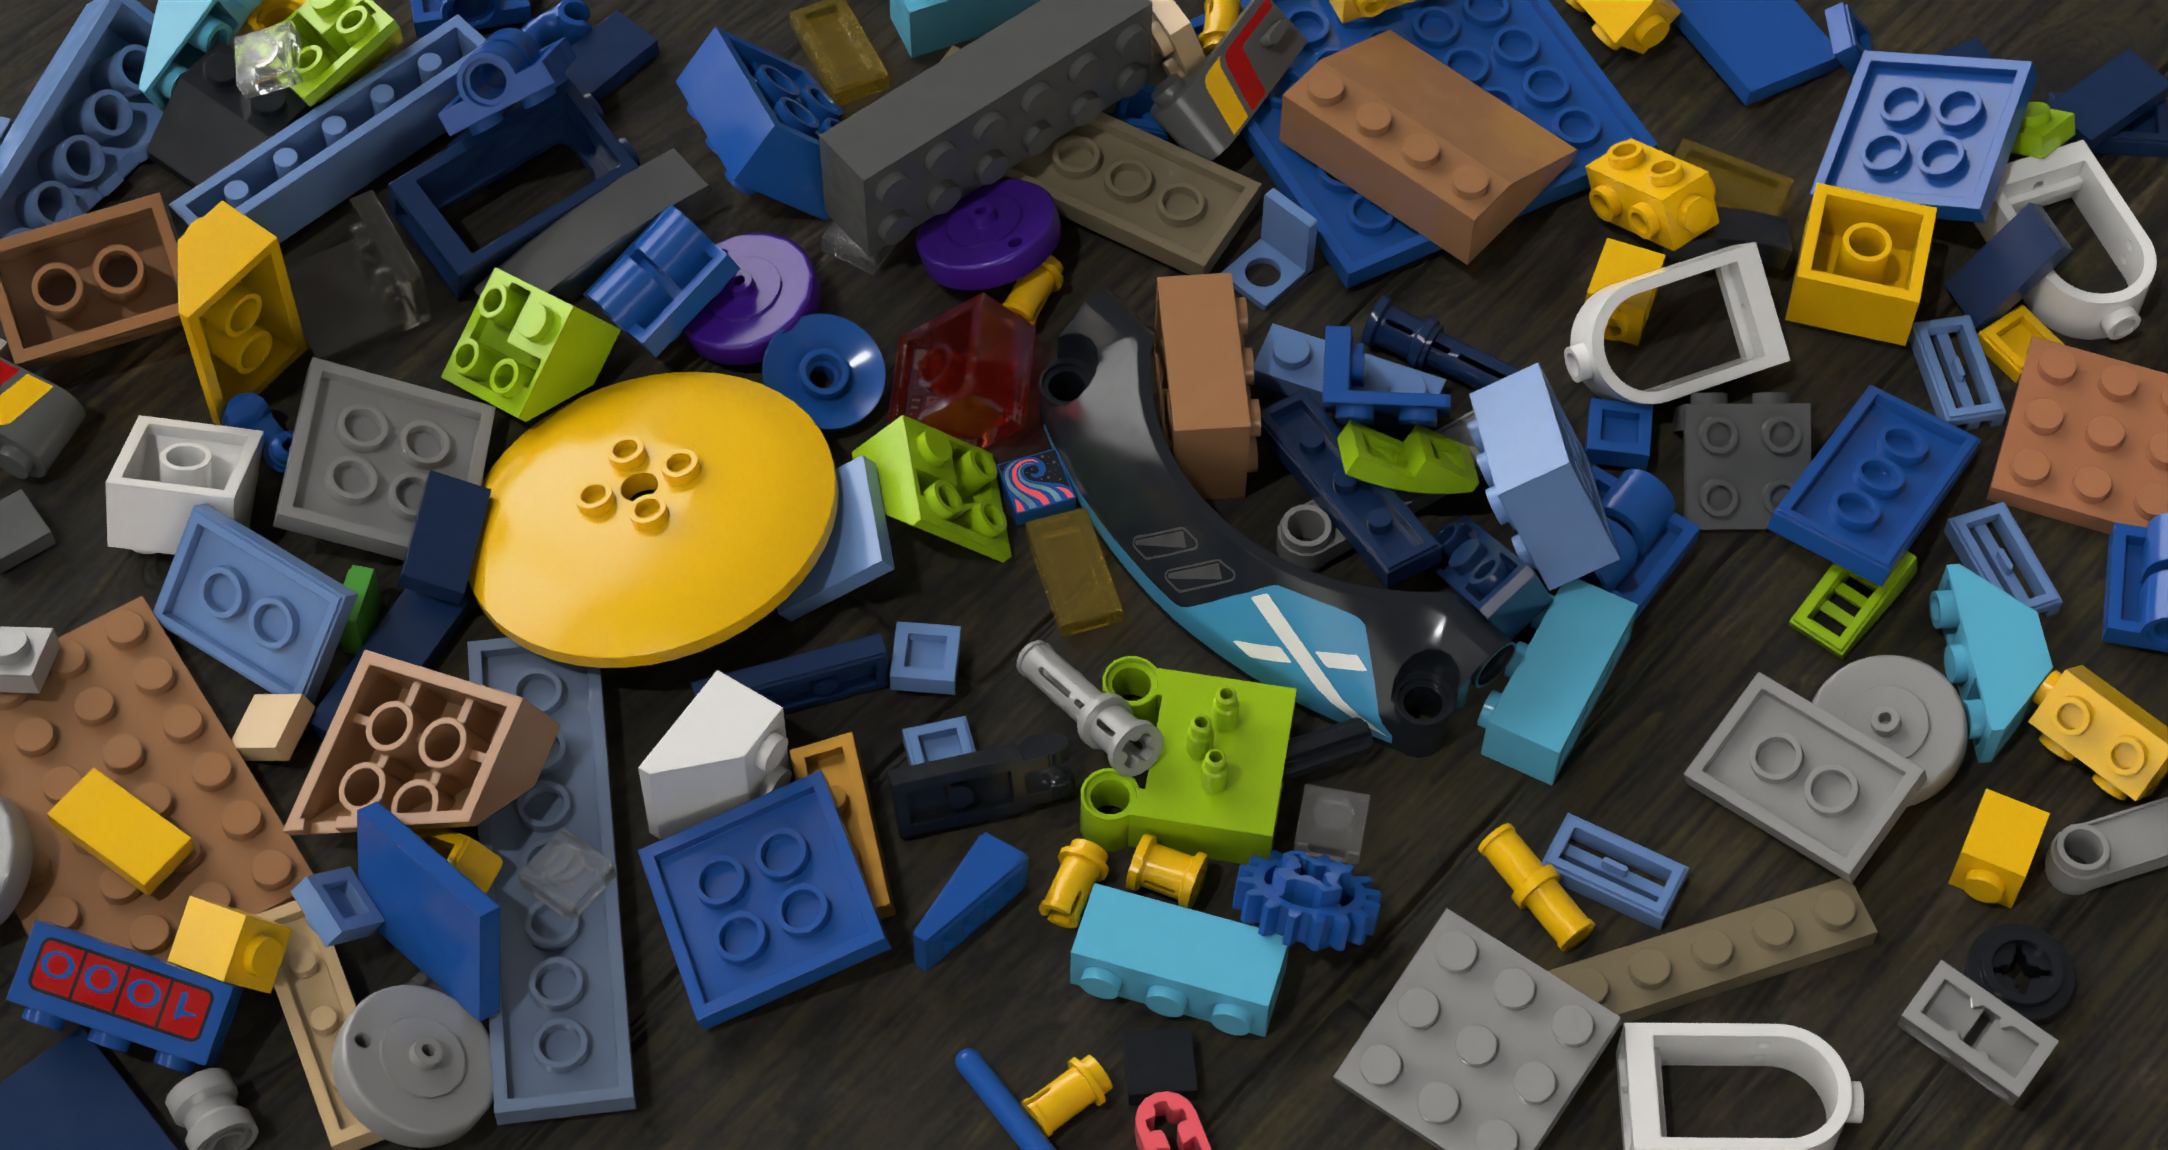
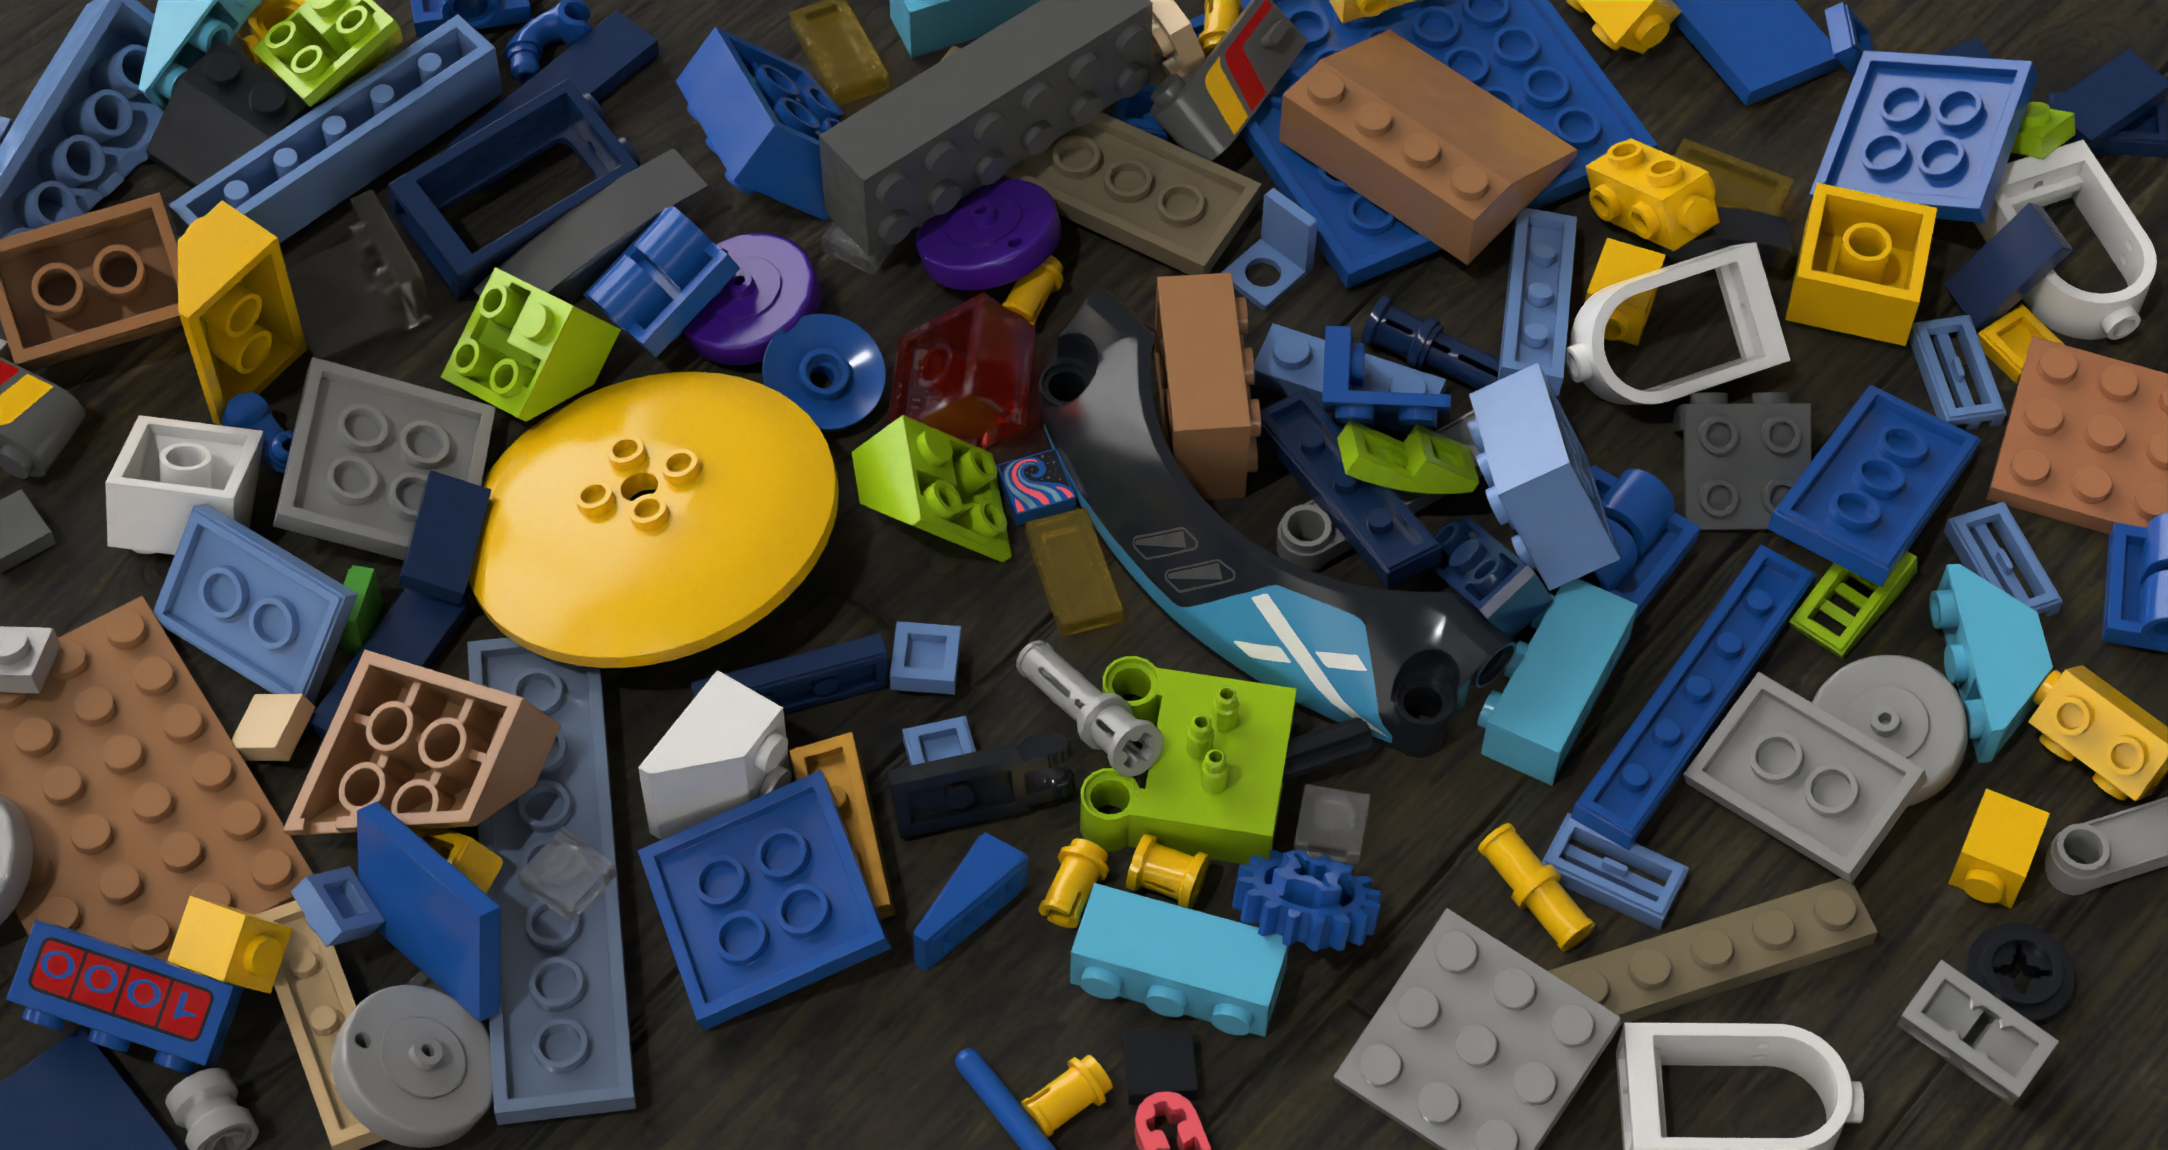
(121, 831): yellow tile -> none
(268, 60): clear plate -> none
(488, 94): blue plate -> none
(857, 545): medium blue tile -> none
(1538, 294): none -> medium blue plate
(1618, 433): blue plate -> none
(1693, 697): none -> blue tile

